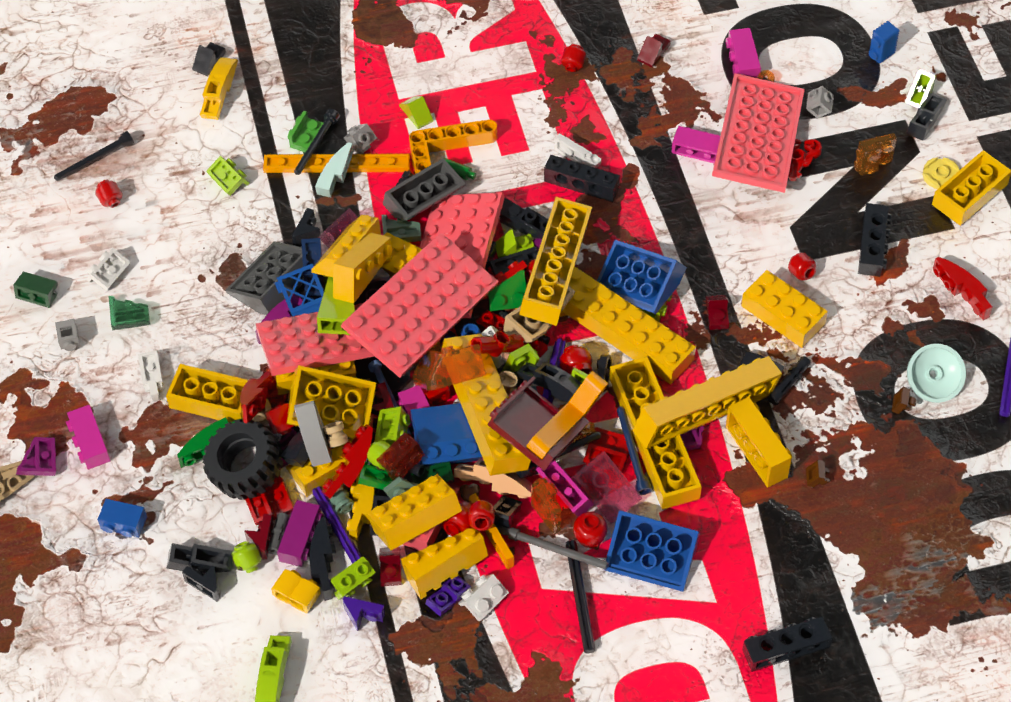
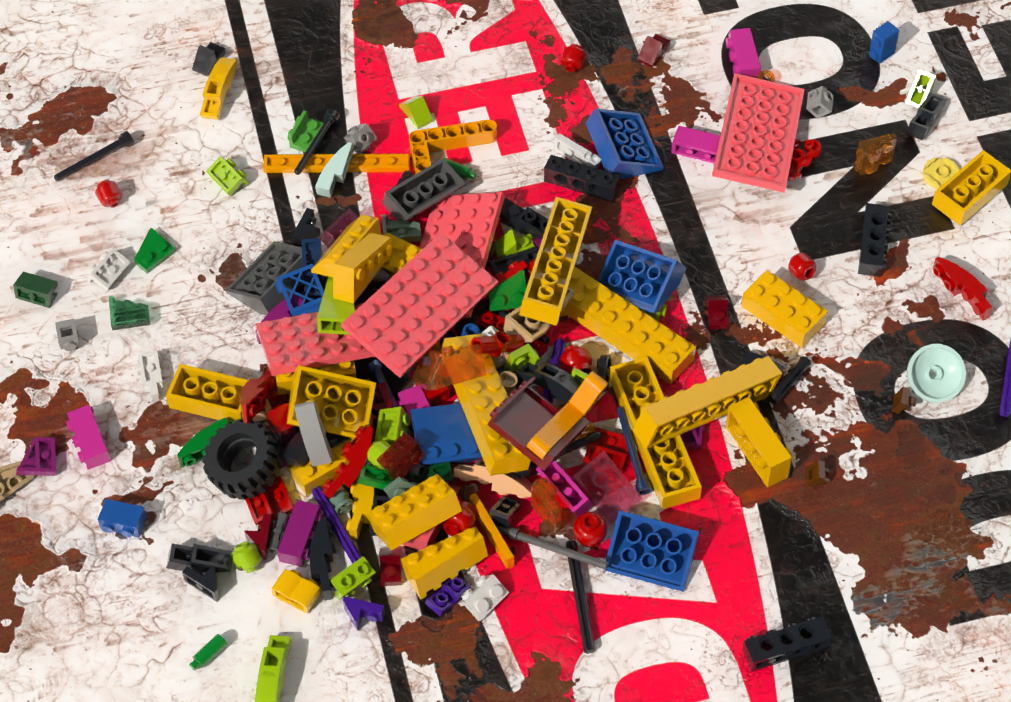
(153, 251): none -> green wing
(208, 652): none -> green cylinder
(336, 434): tan wheel -> none
(481, 515): red head -> none
(623, 143): none -> blue slope

